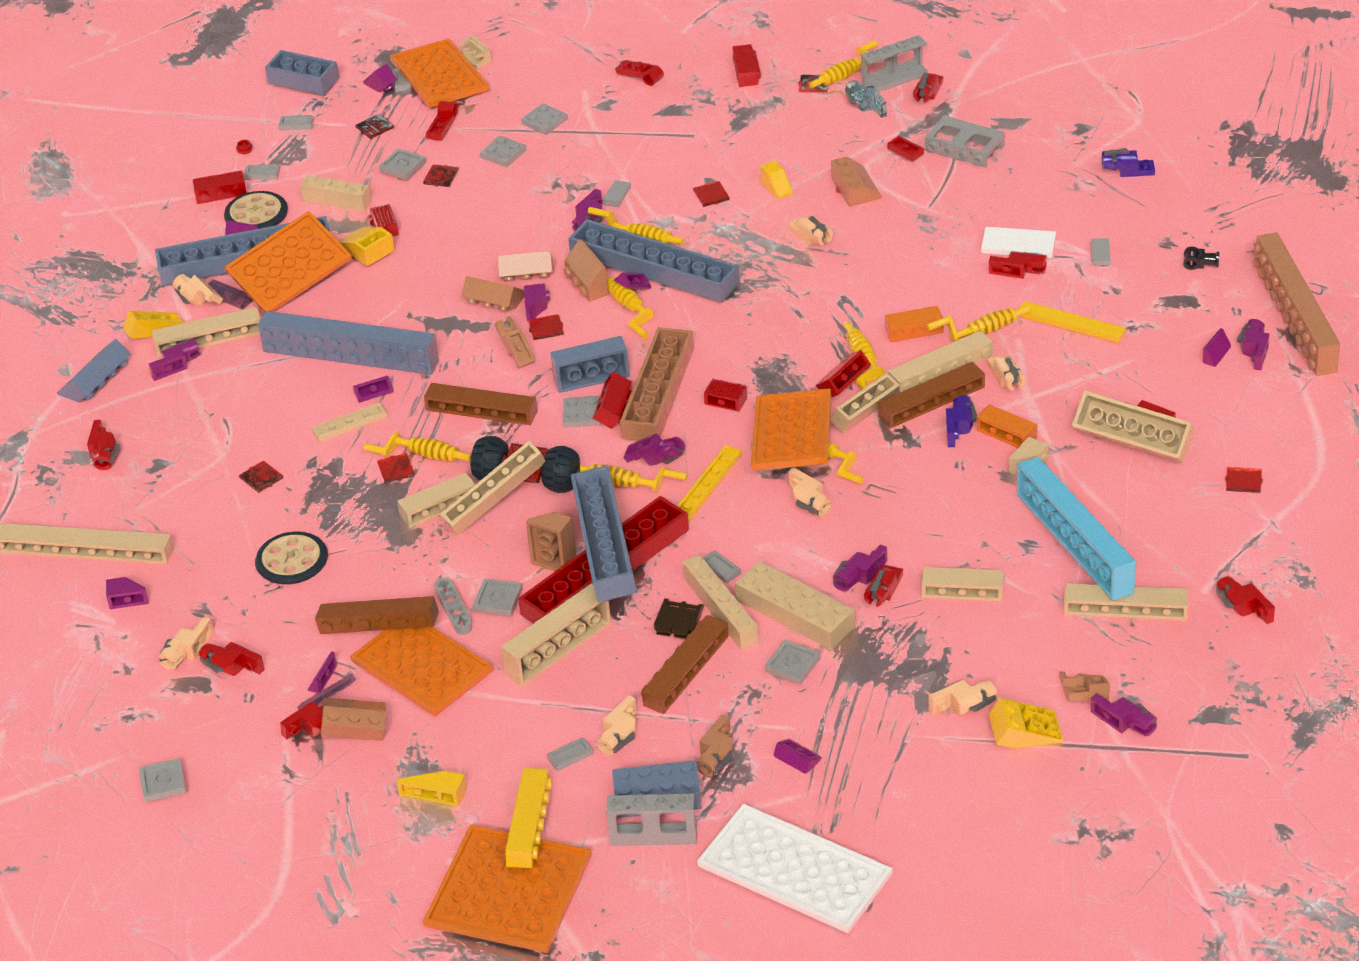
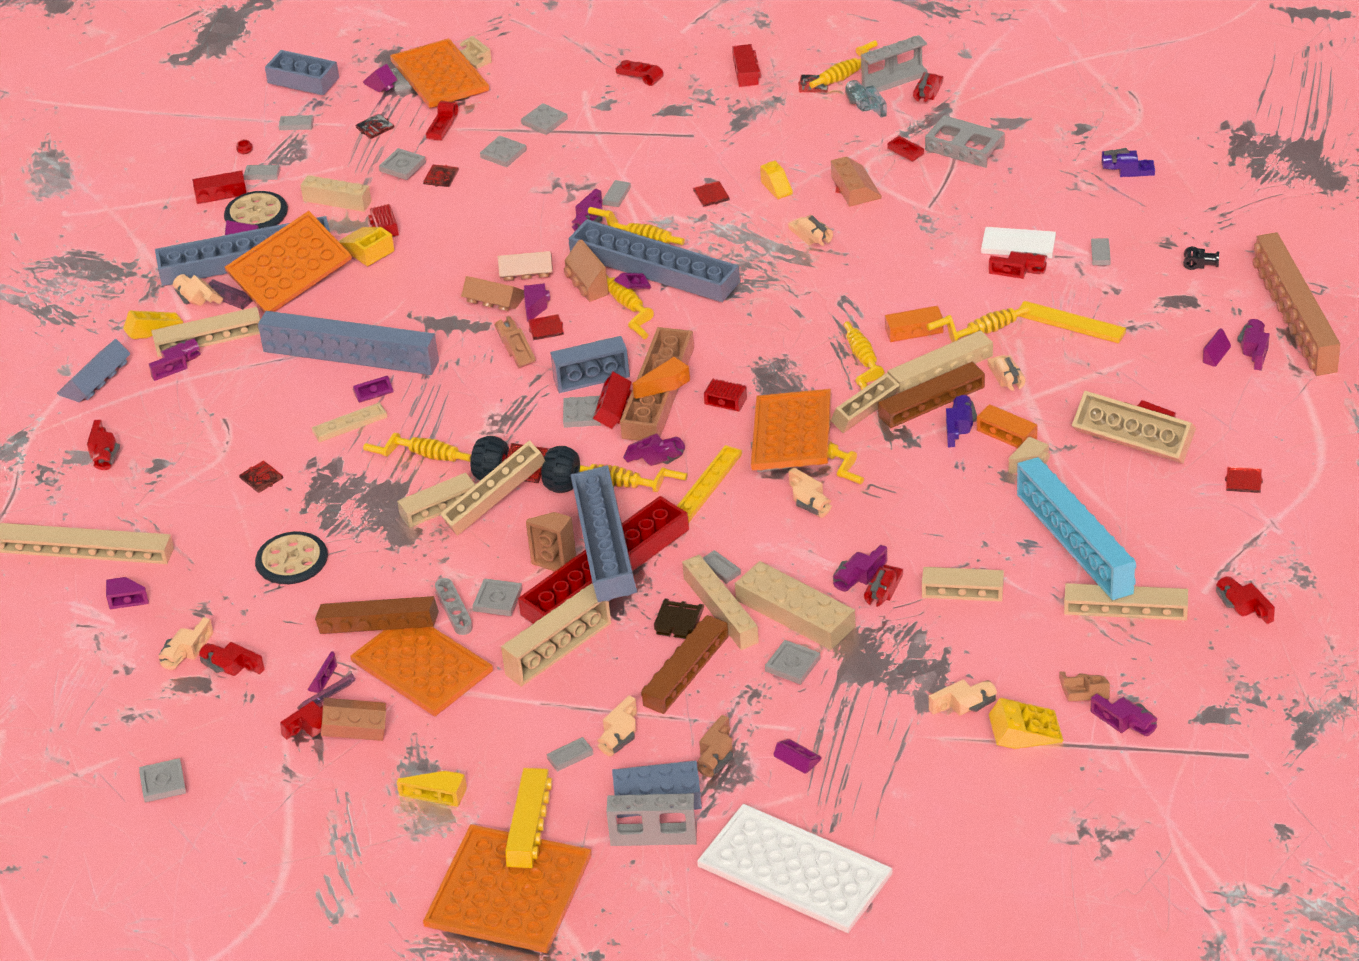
(395, 468): clear red piece -> none
(480, 404): dark orange brick -> none
(662, 379): none -> orange slope
(844, 373): red brick -> none

